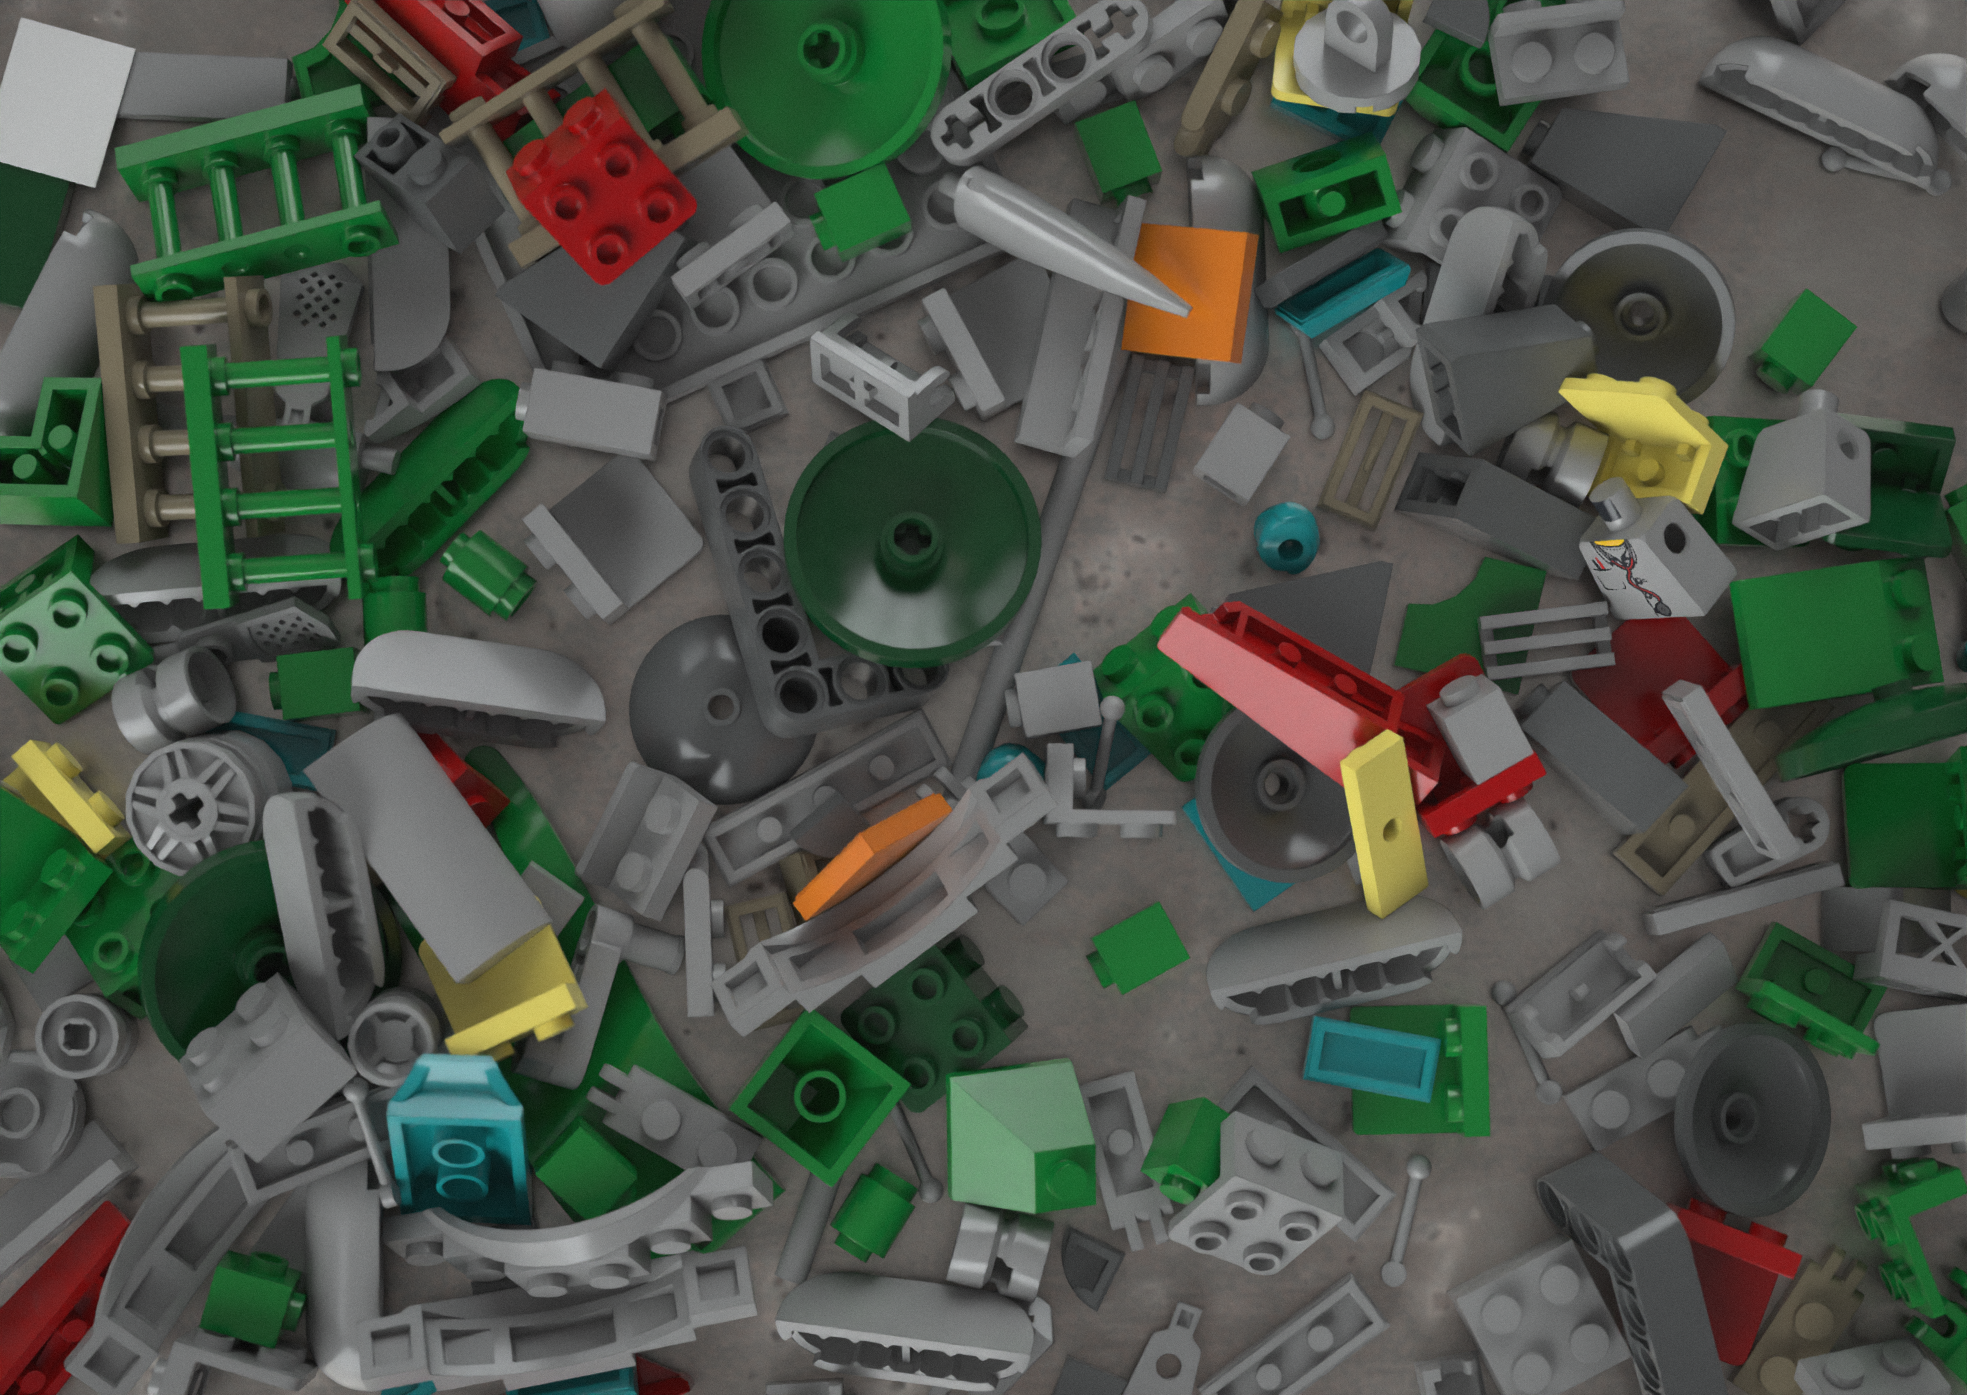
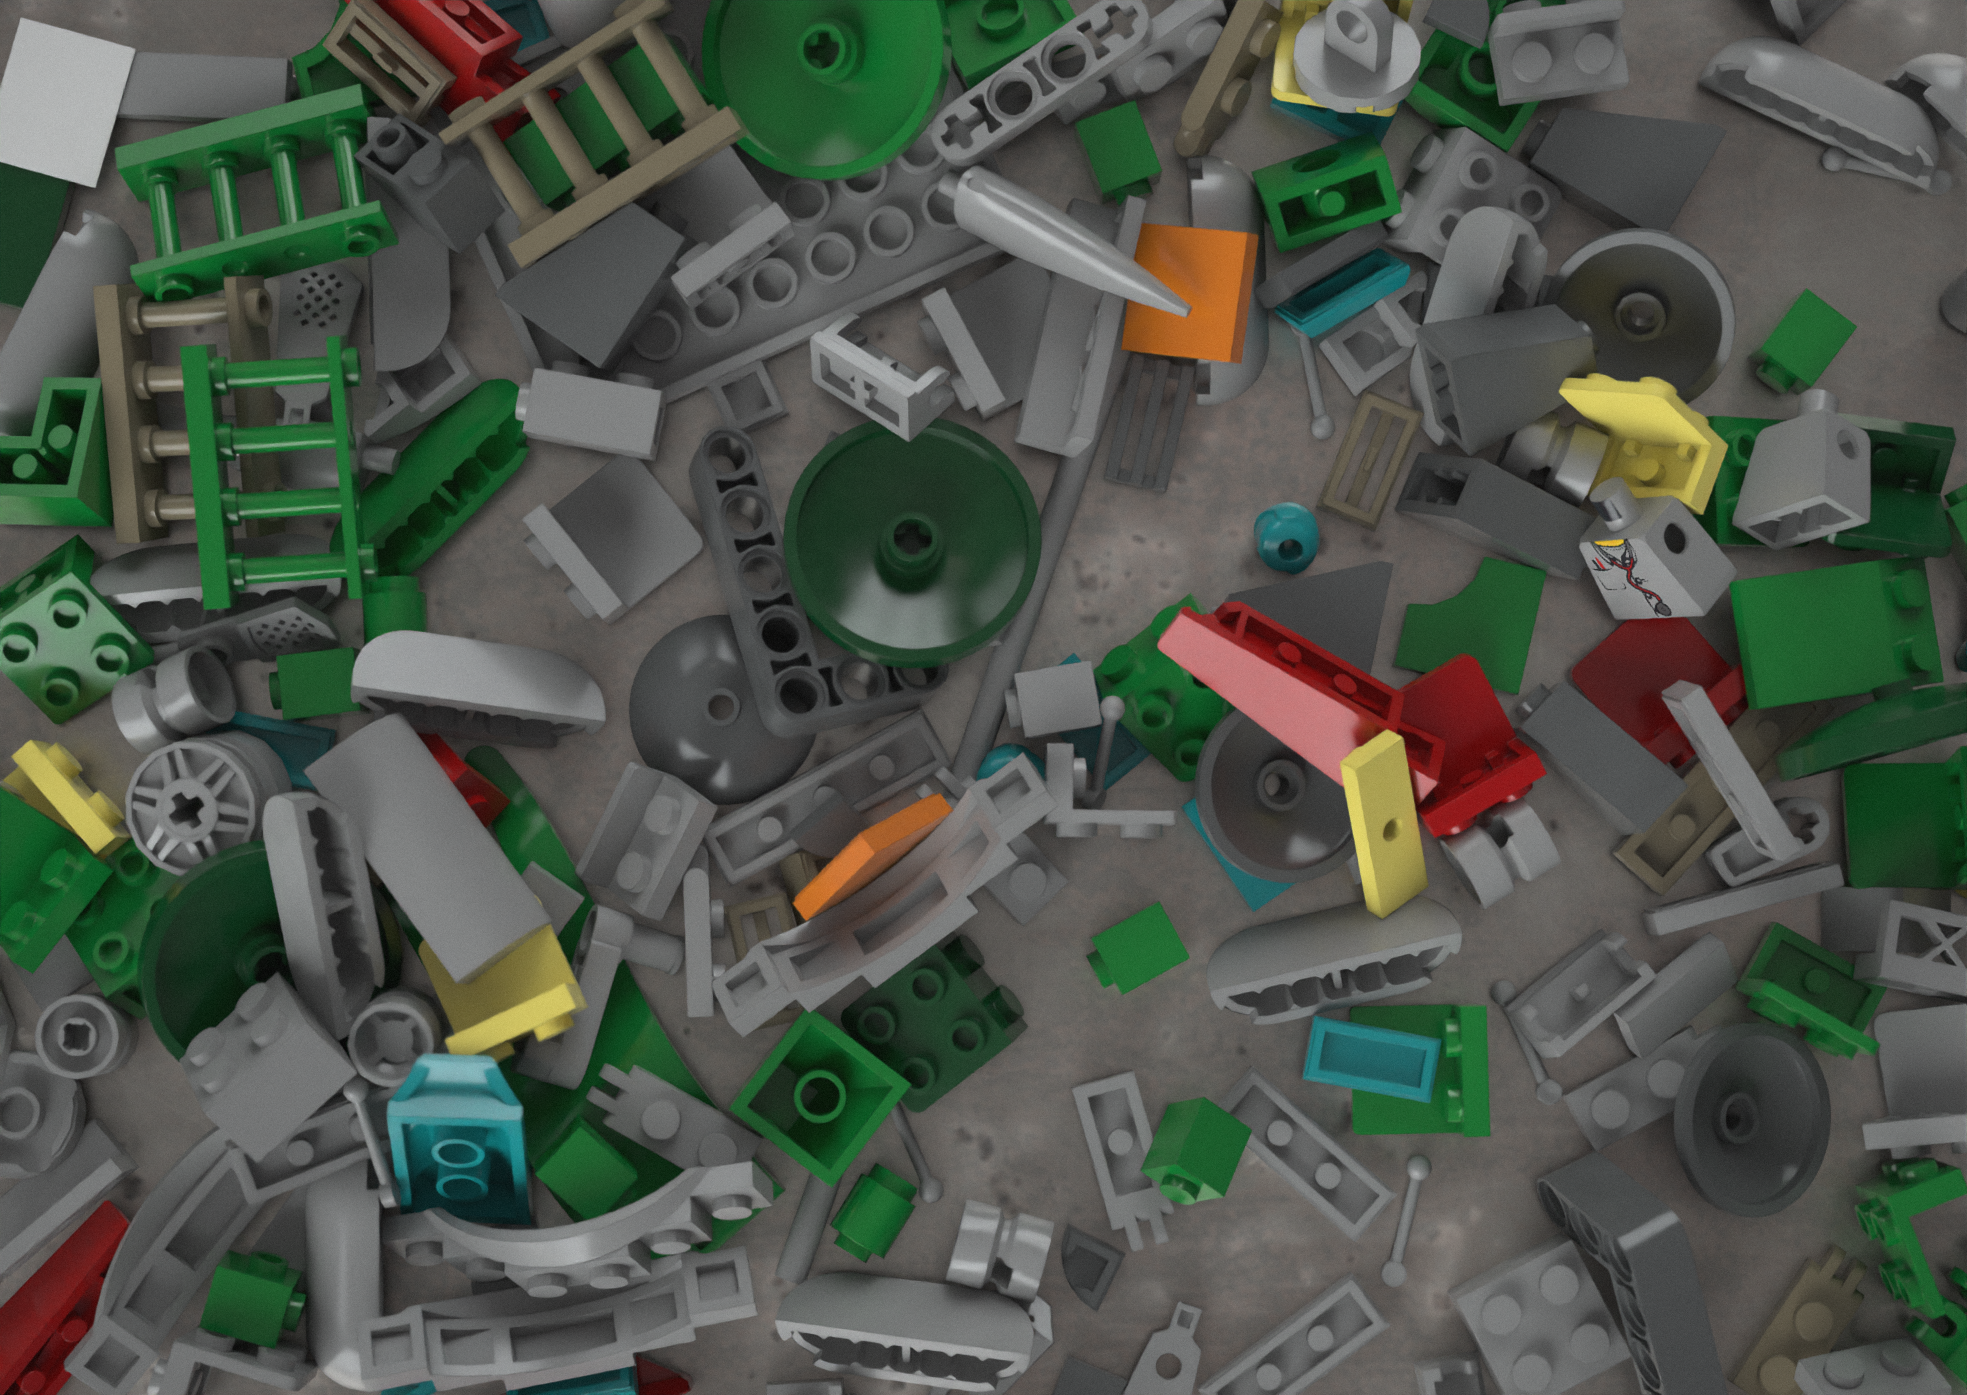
(487, 575): green brick -> none
(600, 188): red bracket -> none
(860, 213): green brick -> none
(1020, 1138): green slope -> none
(1242, 452): light grey brick -> none
(1269, 1201): light grey bracket -> none
(1479, 727): light grey brick -> none
(1599, 634): light grey tile -> none
(1735, 1274): red bracket -> none

